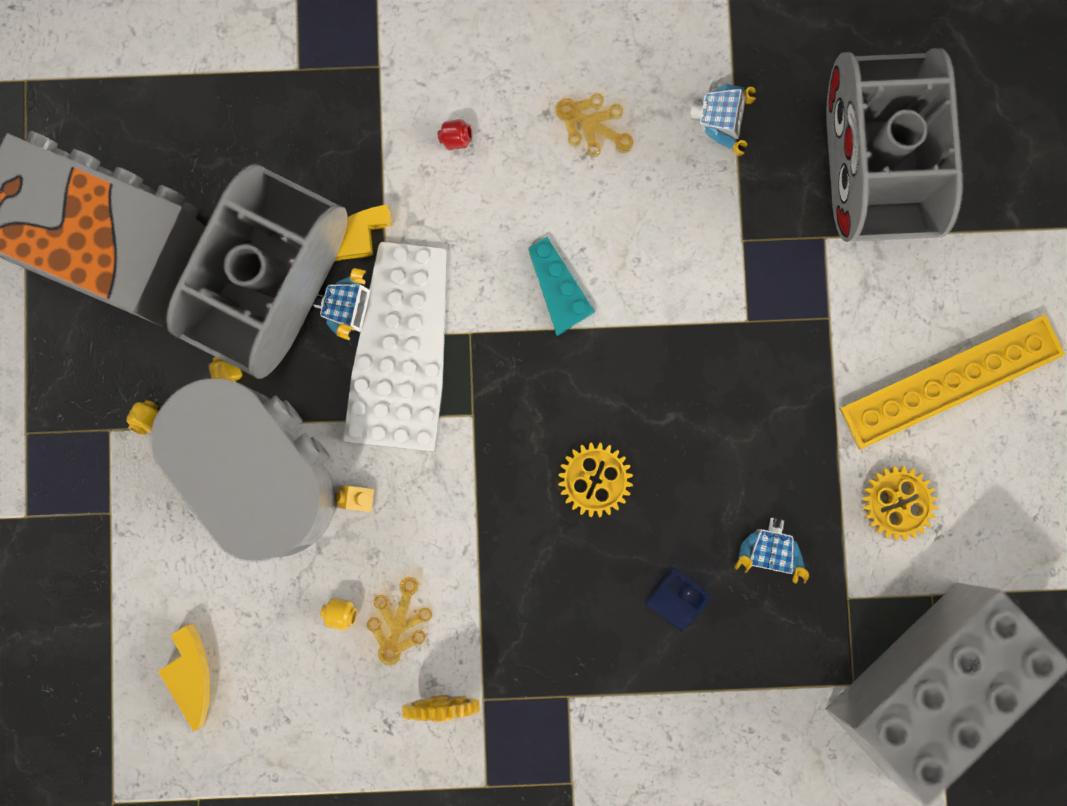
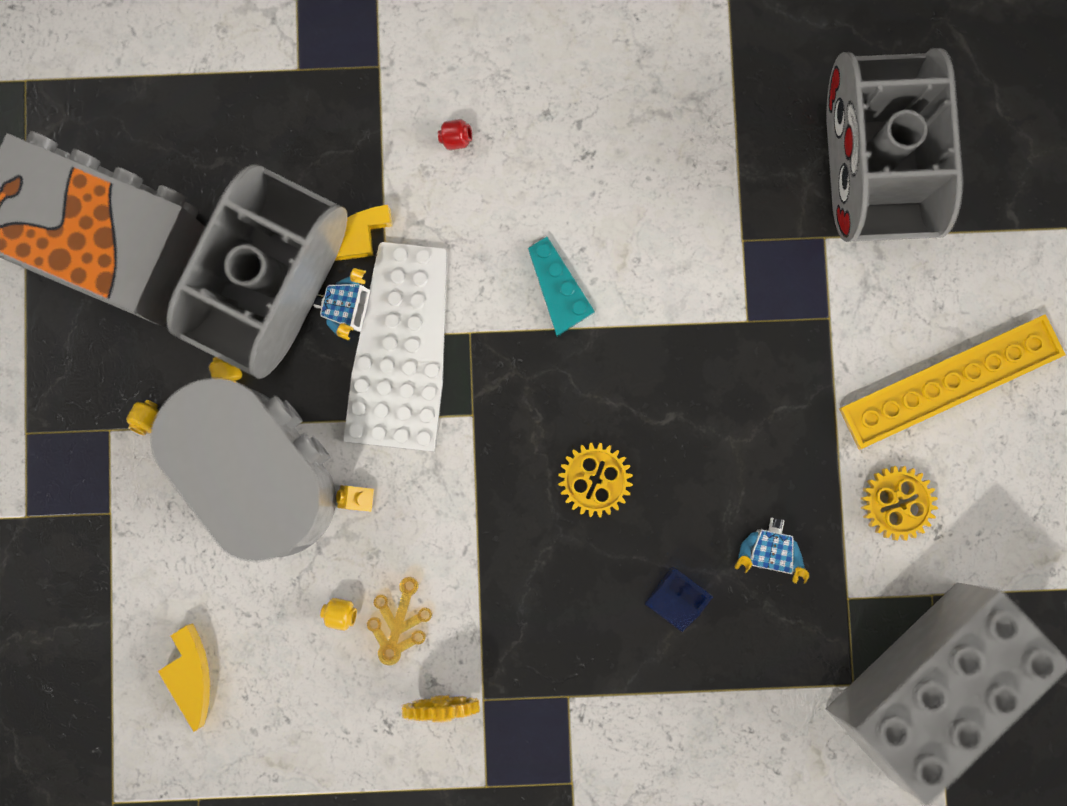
(591, 123): clear yellow plant -> none
(723, 115): torso -> none

